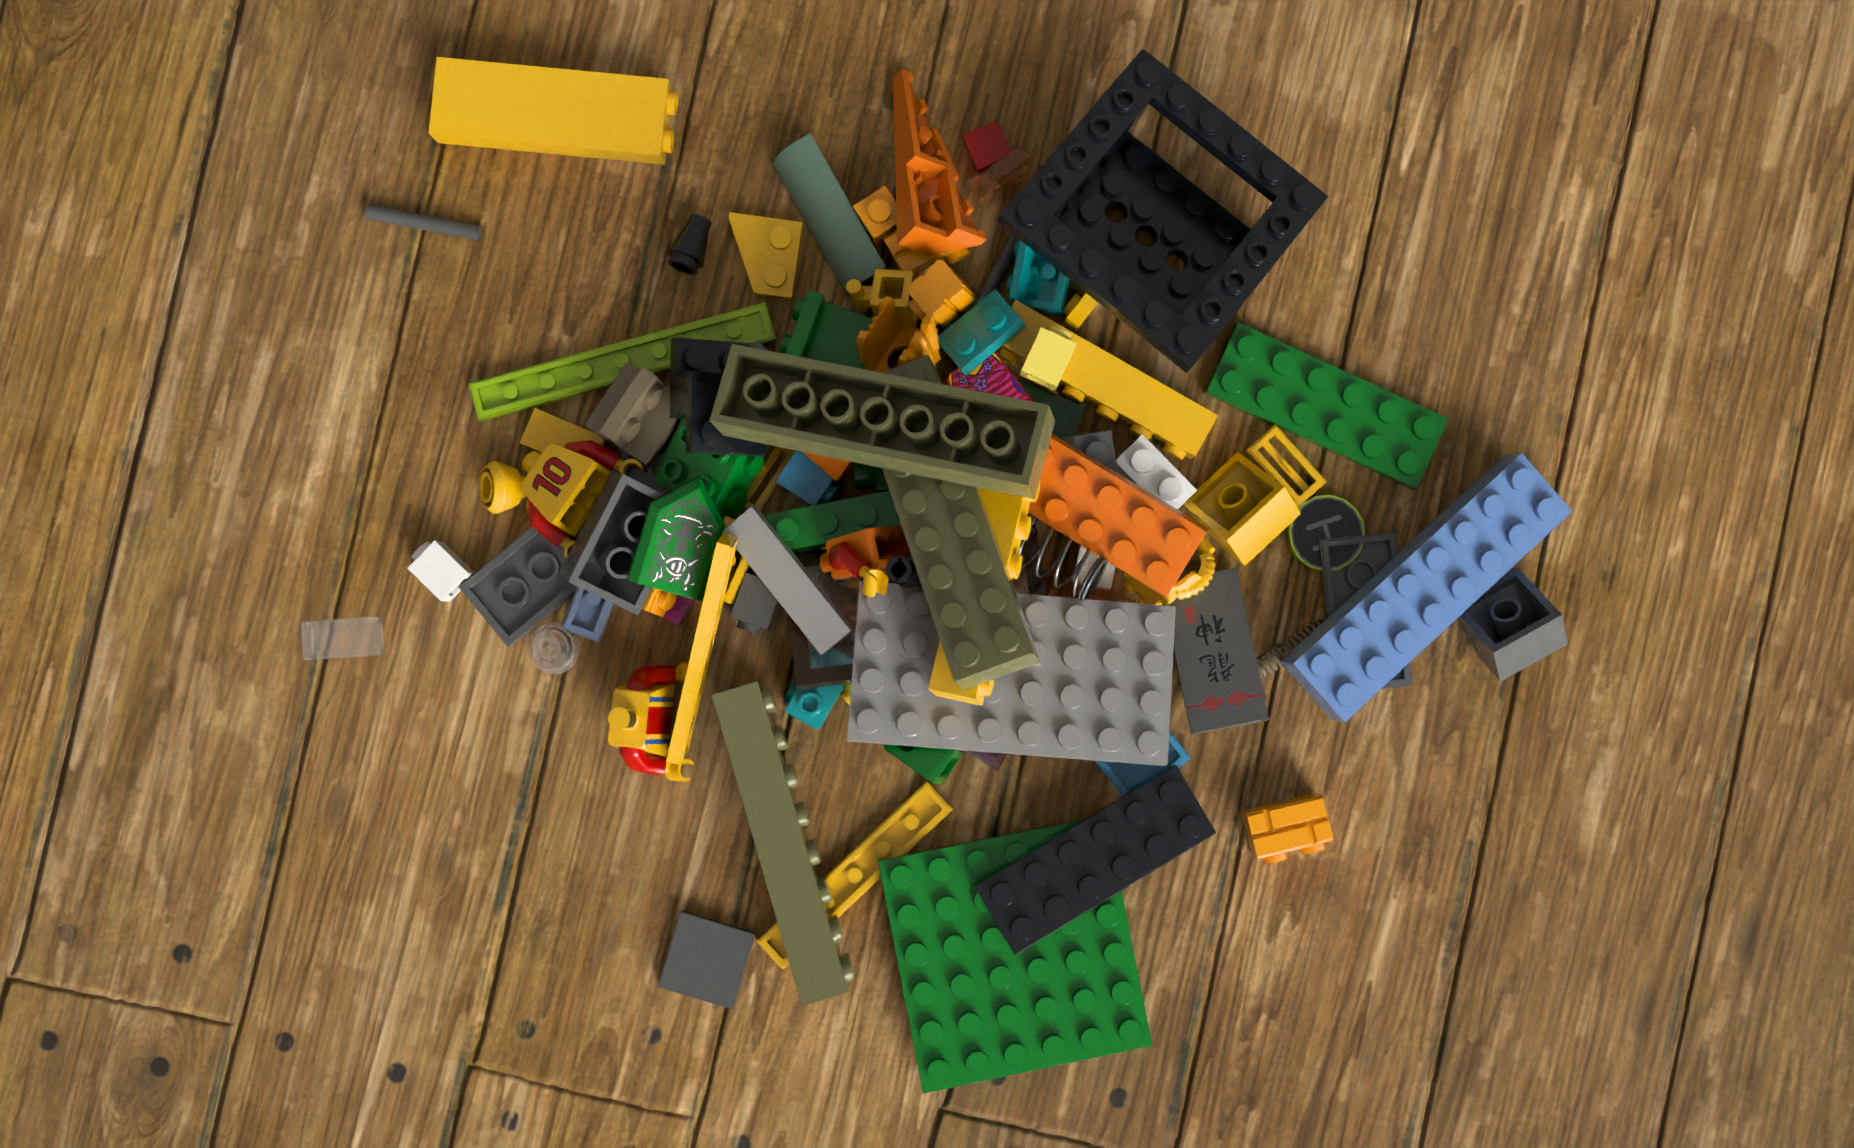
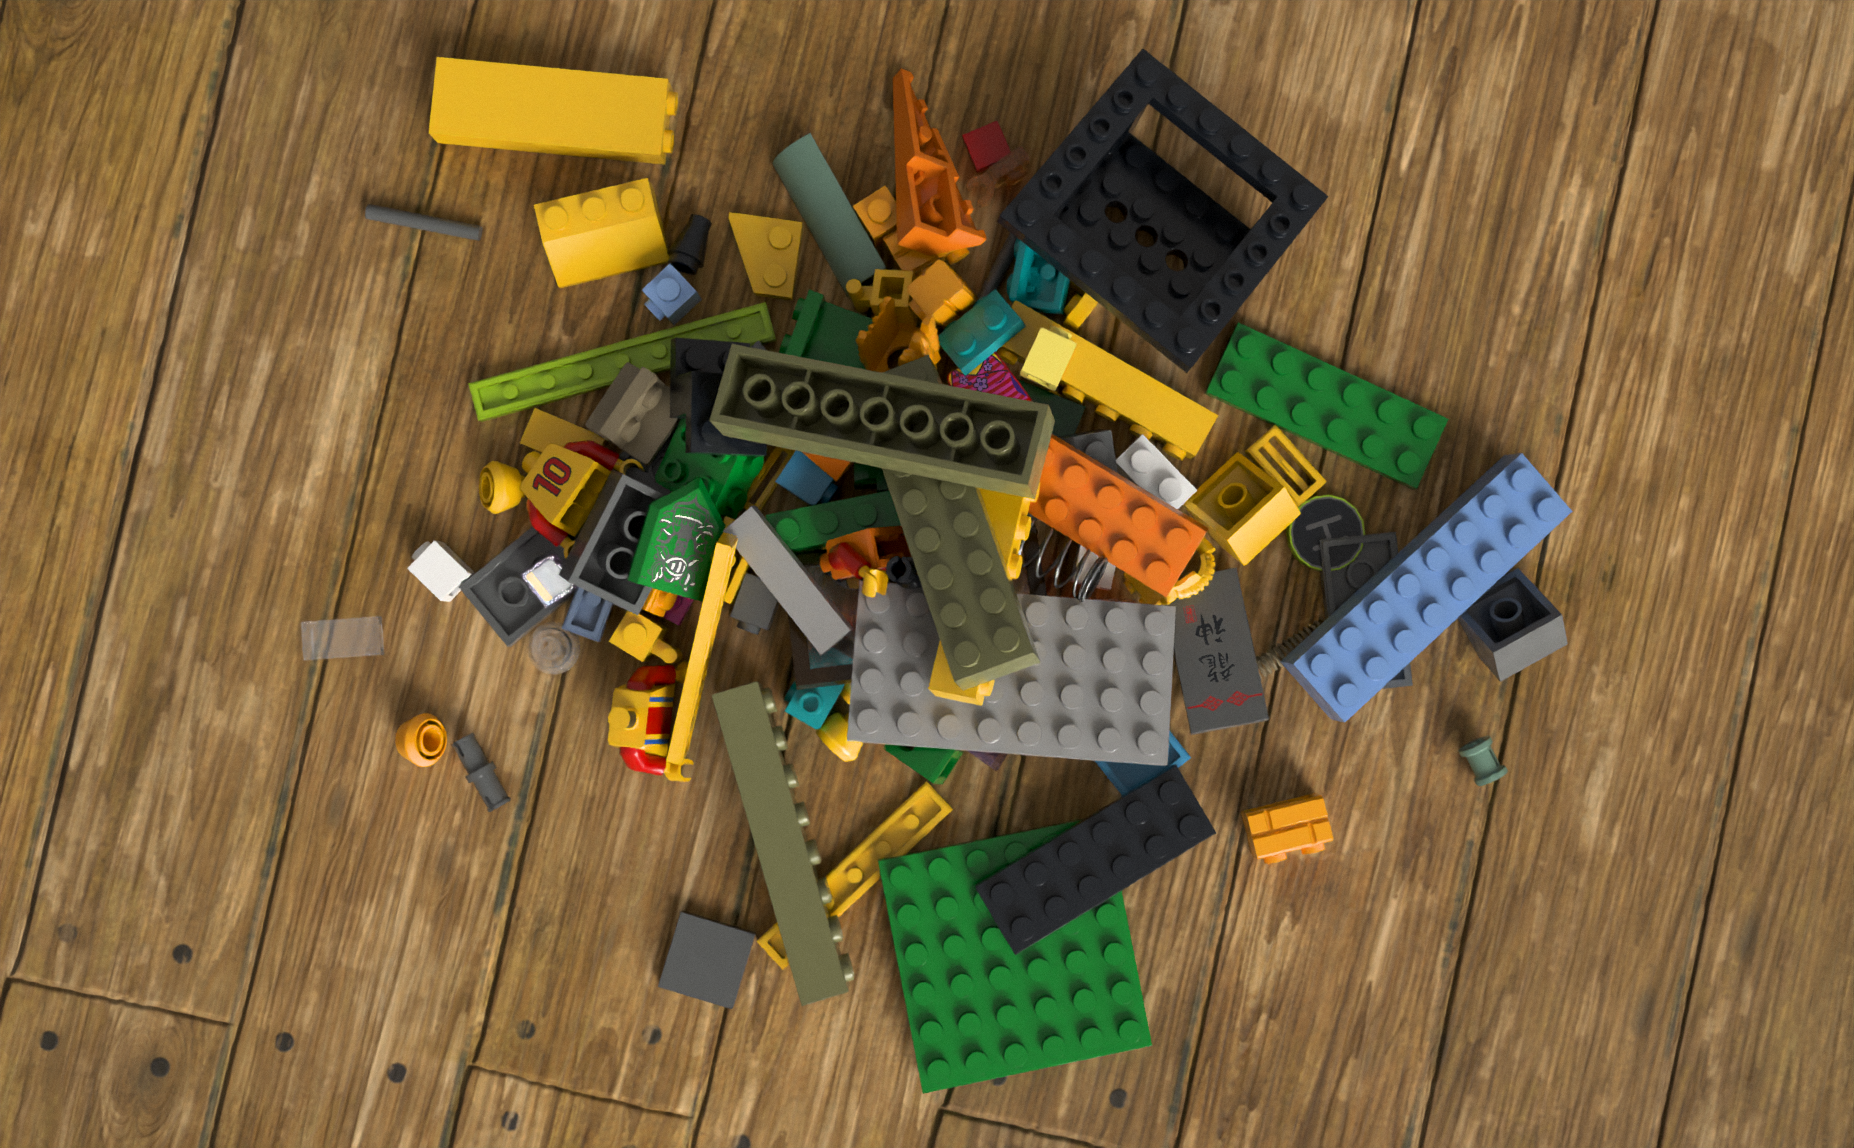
(421, 739): none -> light orange cone
(481, 772): none -> dark grey pin
(546, 582): none -> slope
(602, 232): none -> yellow slope
(643, 637): none -> yellow brick
(670, 295): none -> light blue brick
(834, 736): none -> yellow cone
(1483, 760): none -> sand green bush

